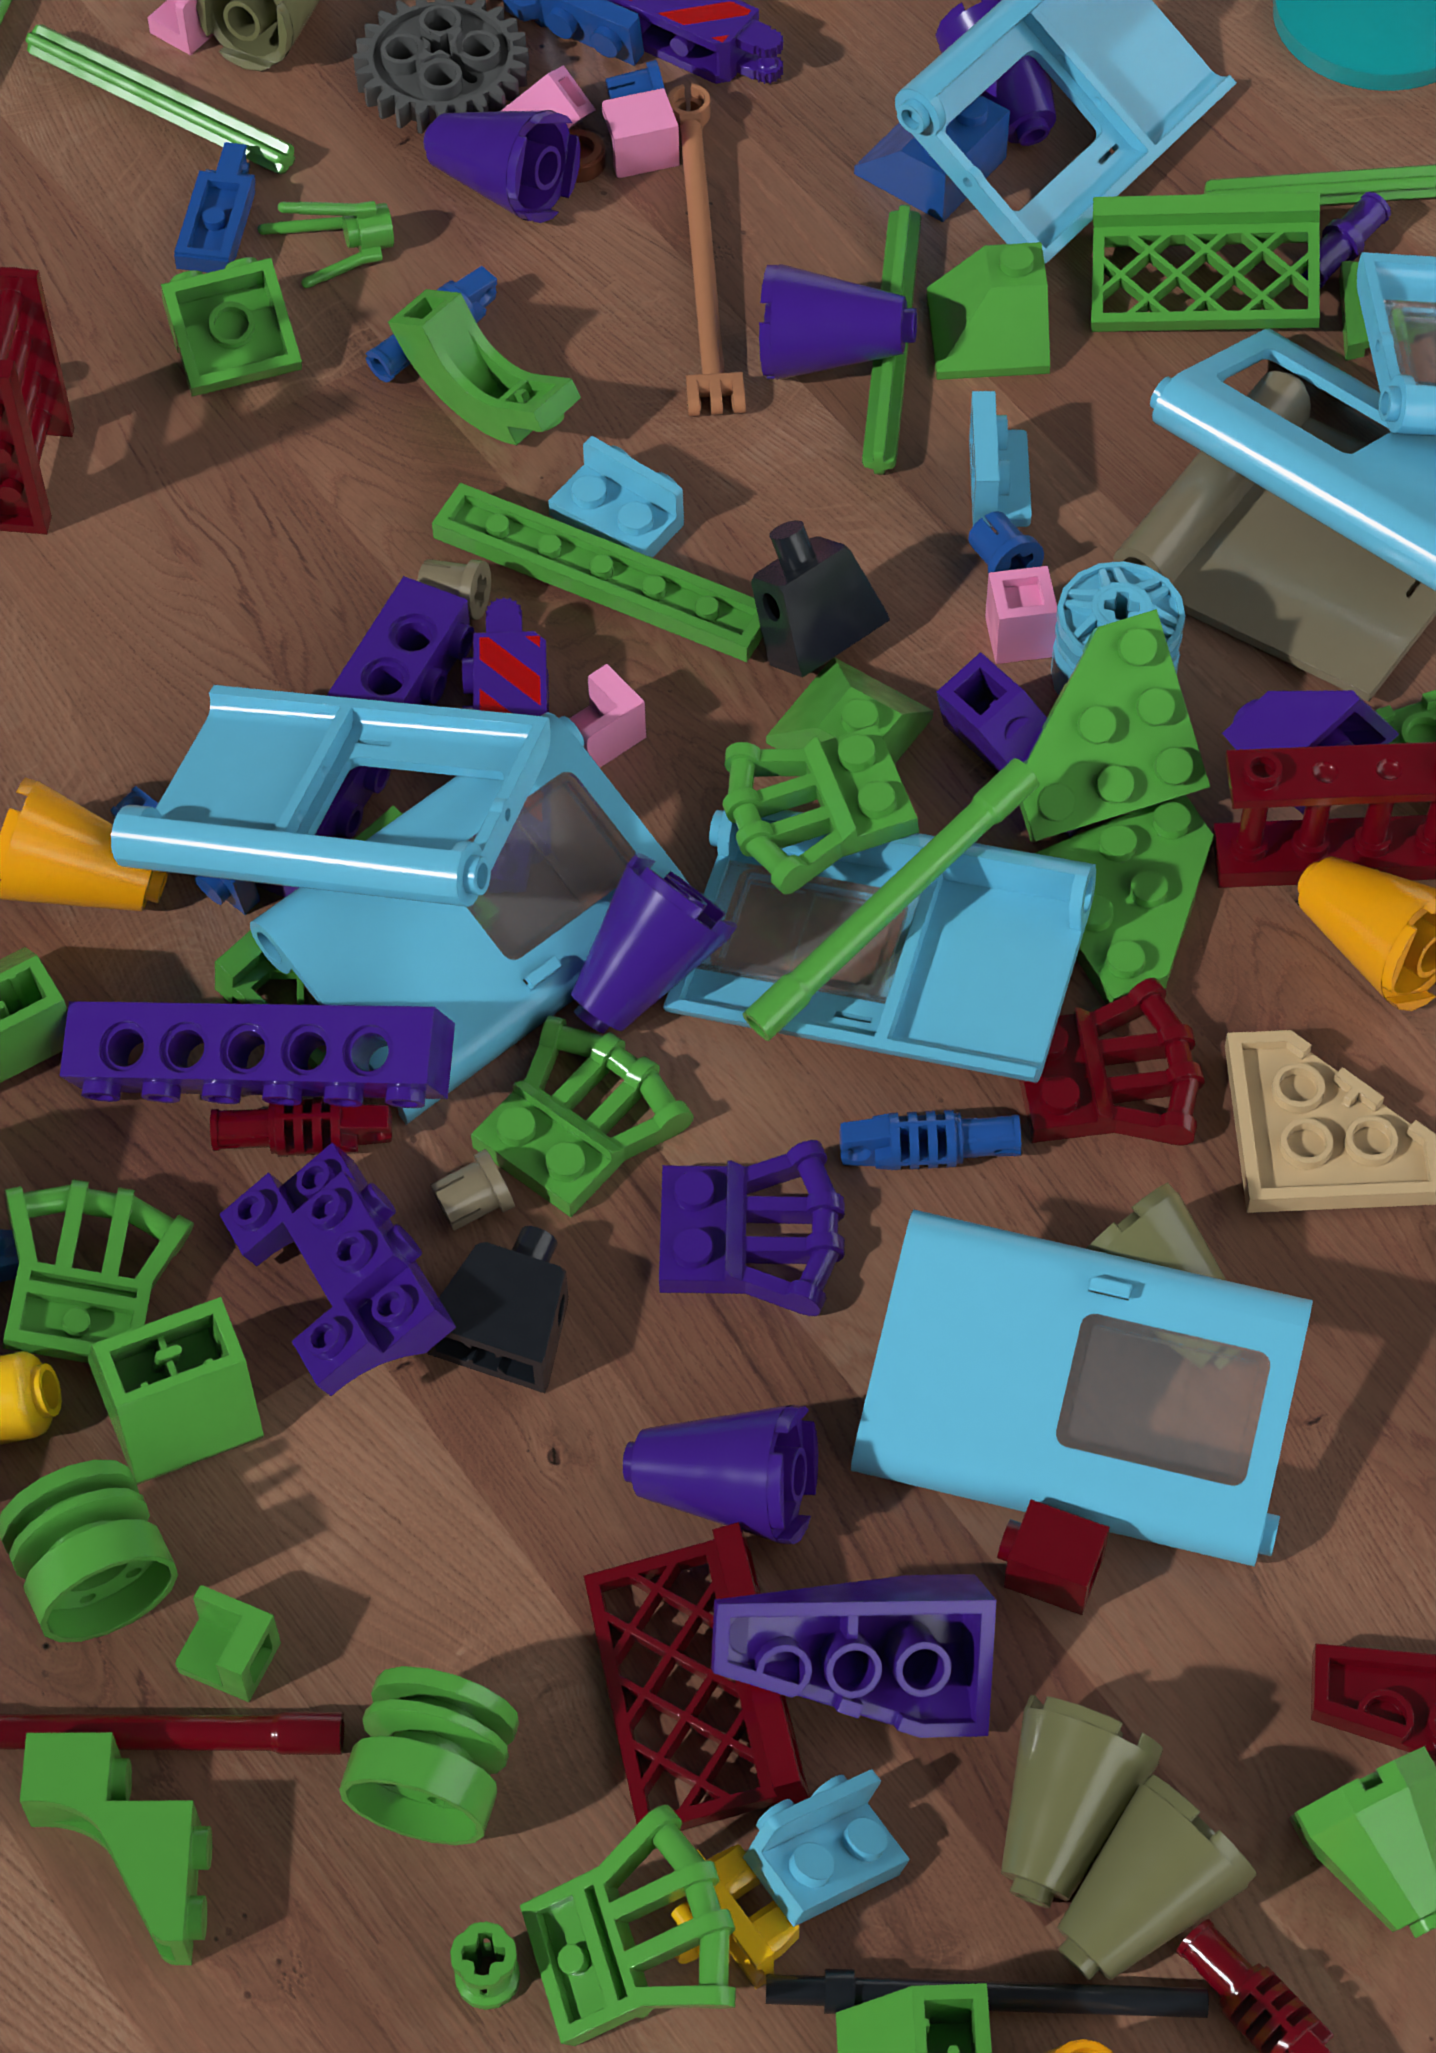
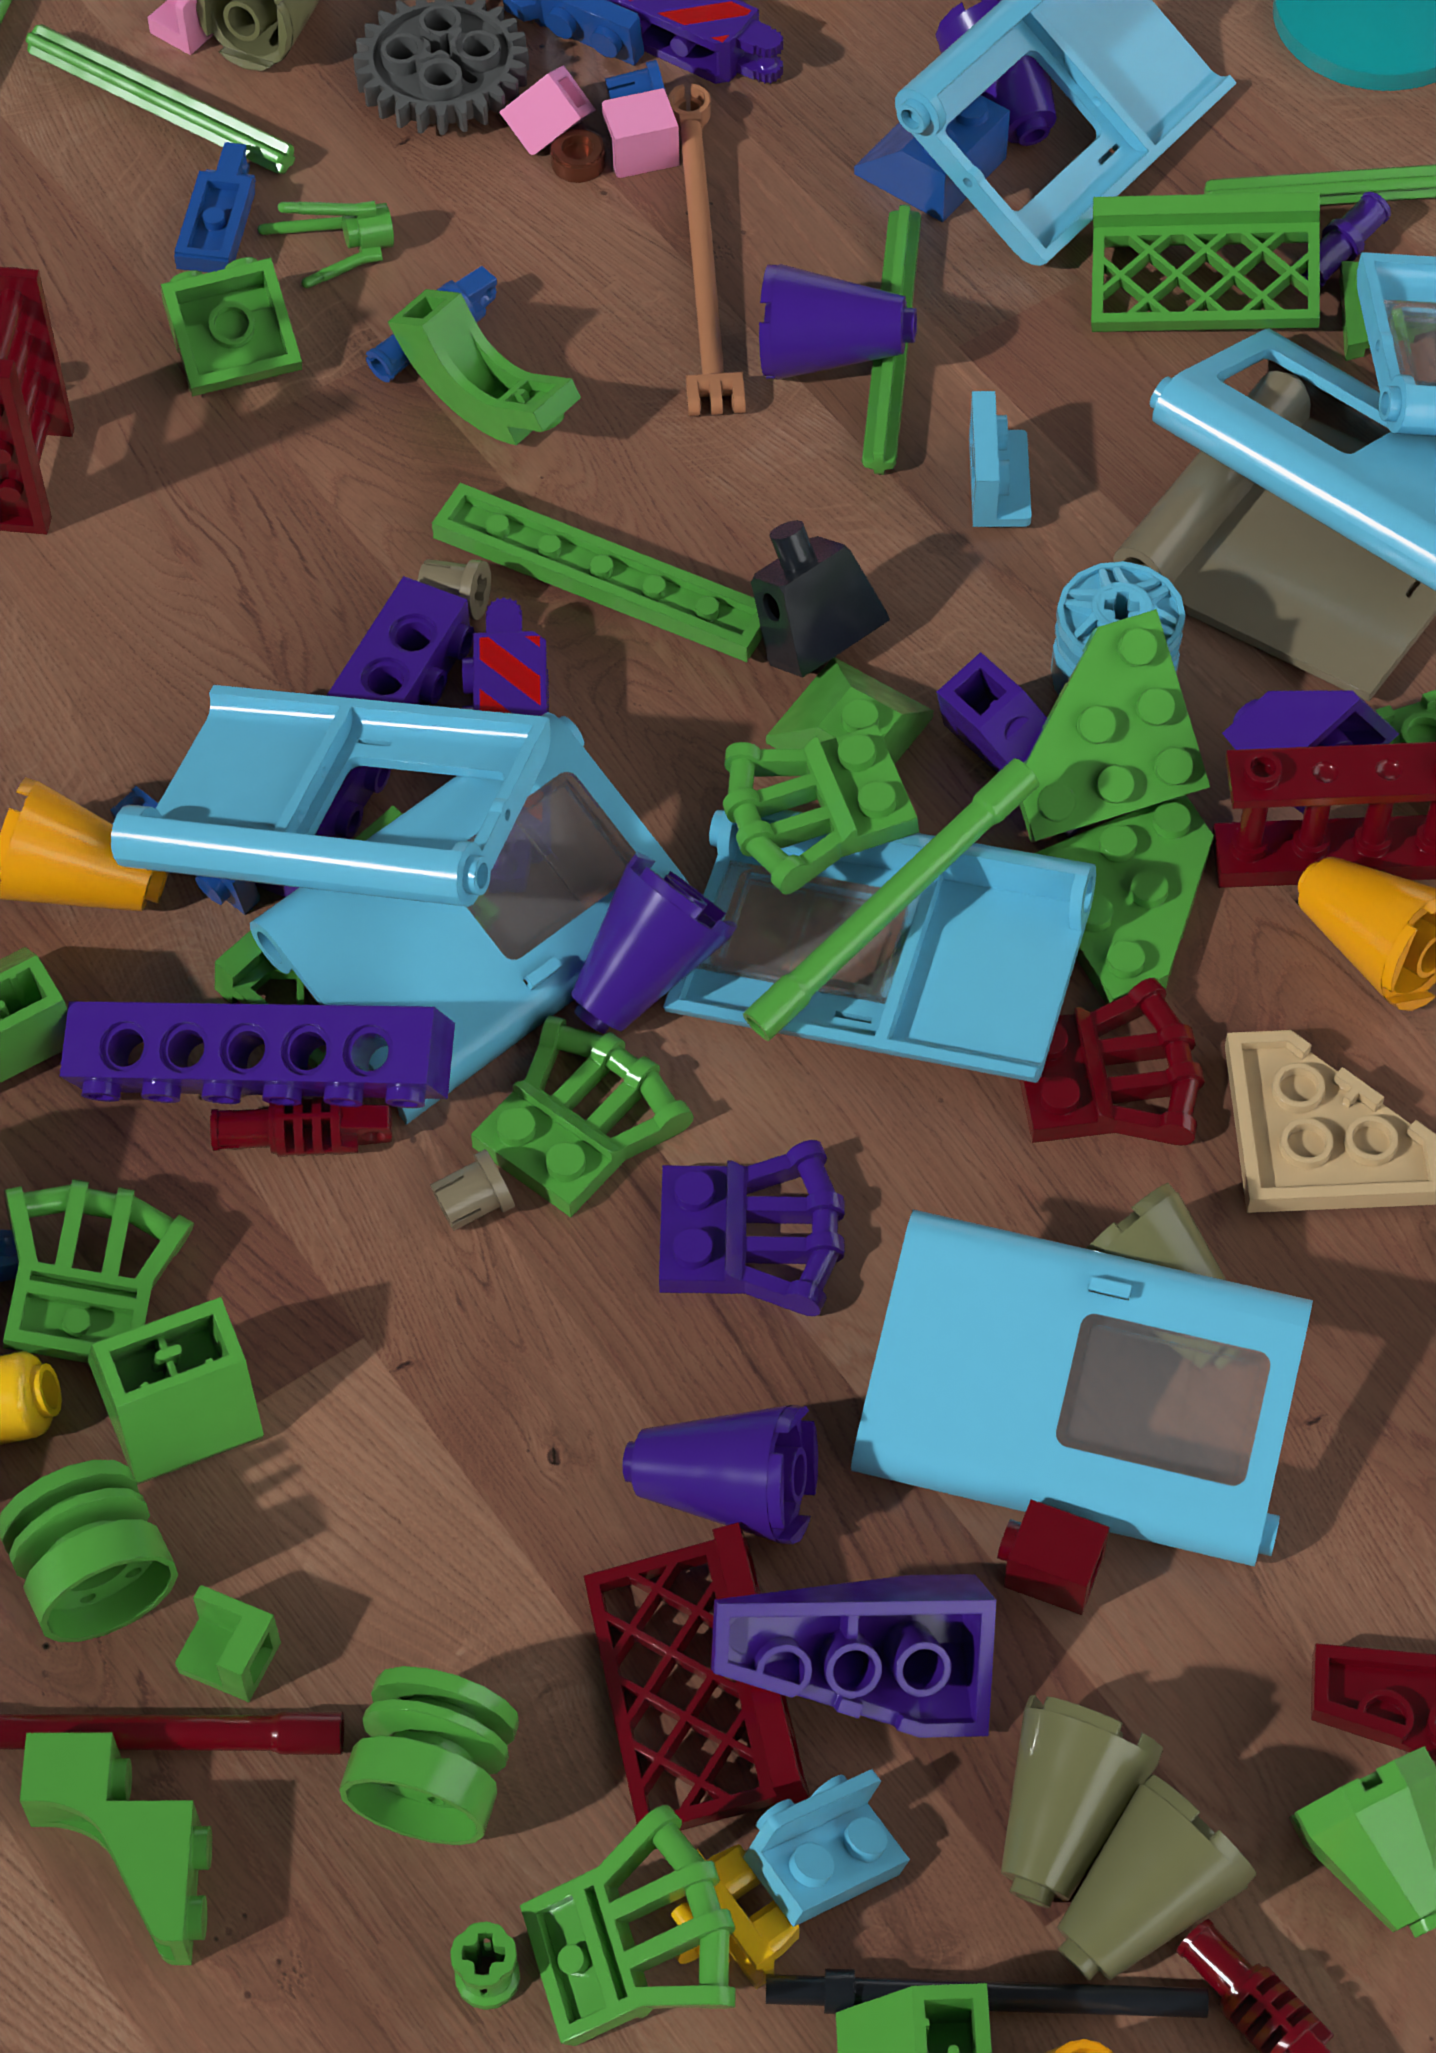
(359, 1259): dark purple bracket -> none
(507, 1310): black torso -> none
(508, 157): dark purple cone -> none
(612, 719): bright pink panel -> none
(620, 500): medium azure bracket -> none
(927, 1139): blue hinge -> none
(991, 314): bright green slope -> none
(1007, 547): blue bush -> none
(1021, 614): bright pink panel -> none

